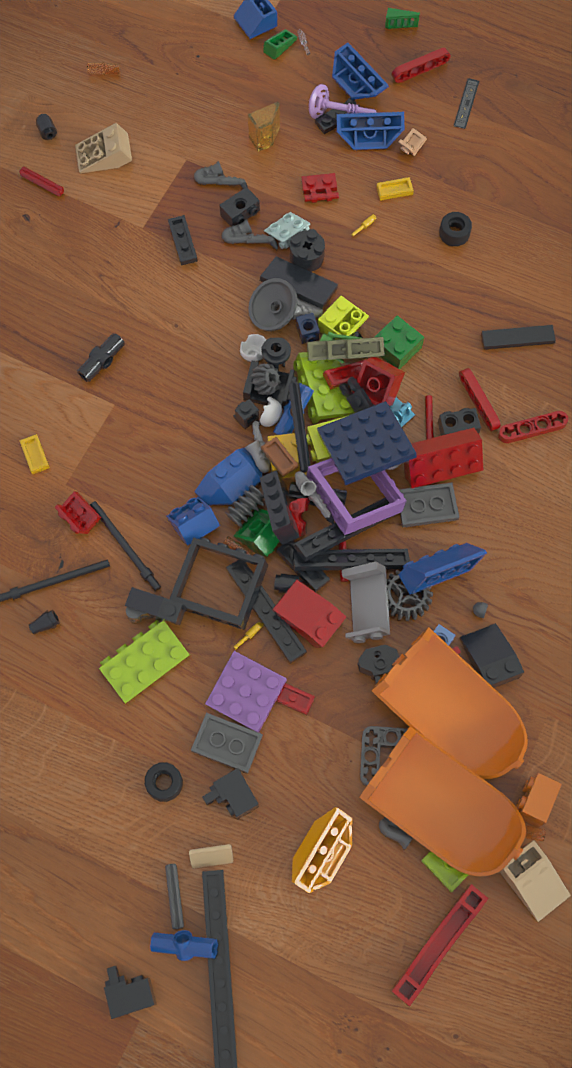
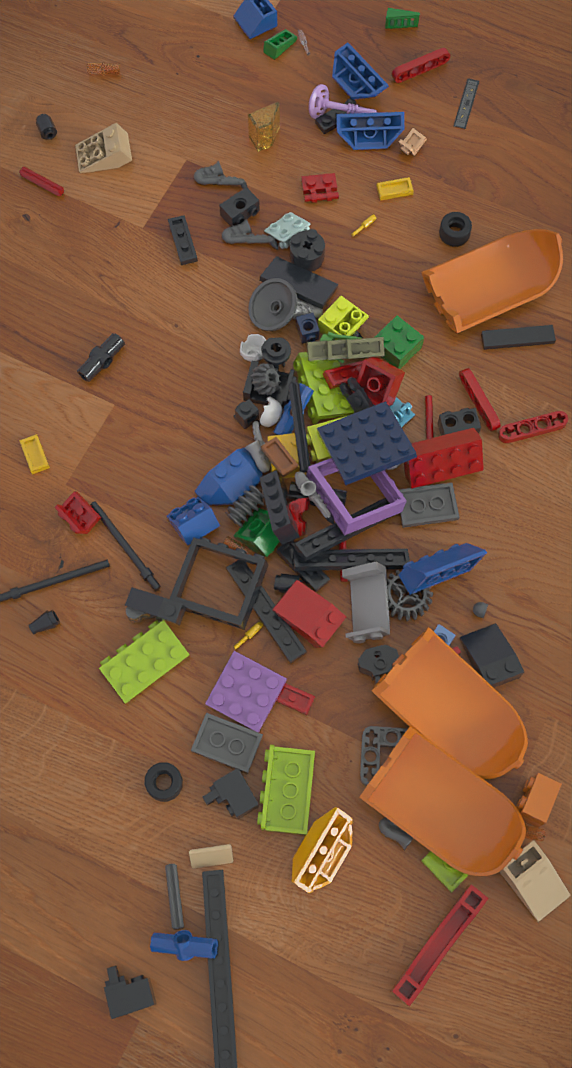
(286, 790): none -> lime bracket
(495, 277): none -> orange panel

